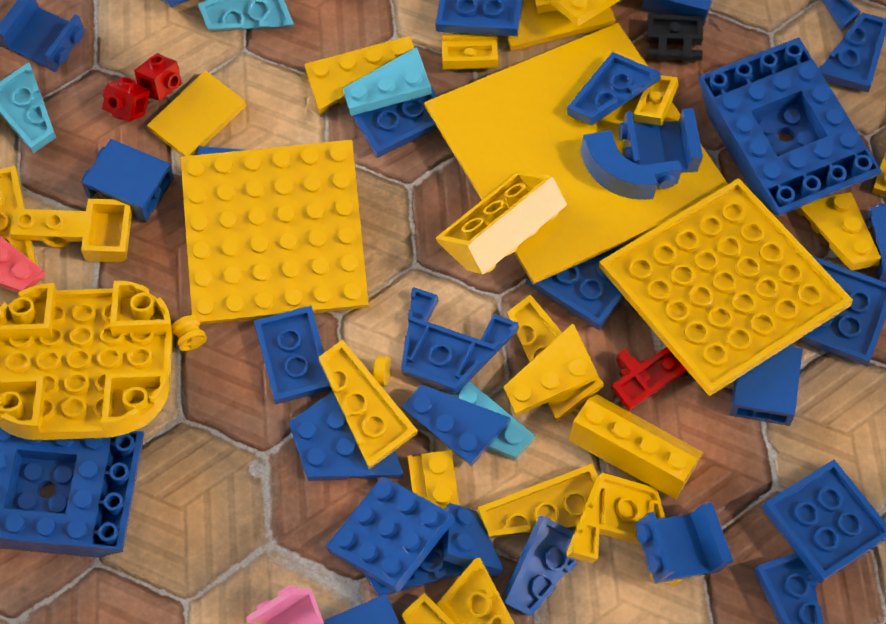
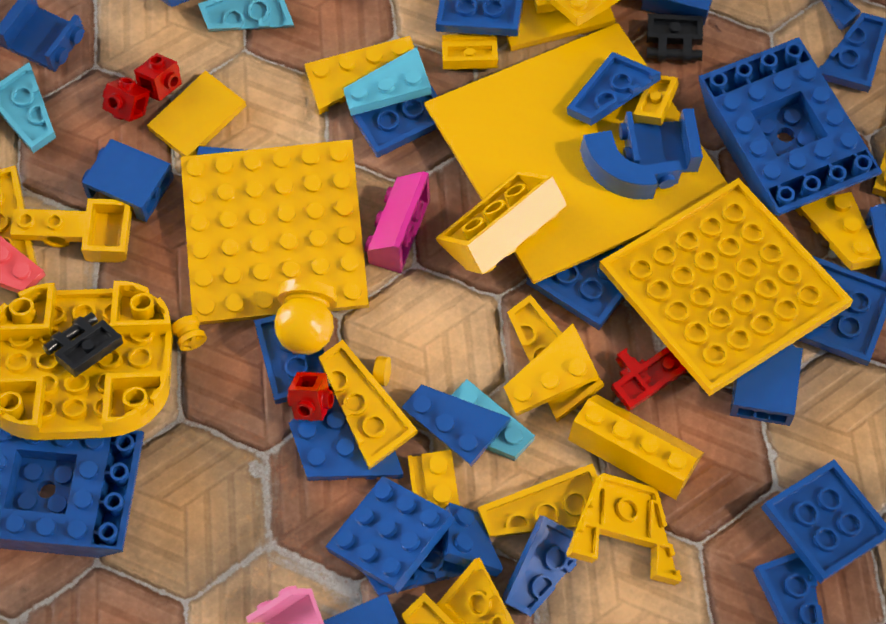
(86, 349): none -> black plate
(305, 317): none -> yellow tile
(310, 396): none -> red brick
(399, 222): none -> dark pink slope
(445, 356): blue wing -> none
(683, 544): blue panel -> none

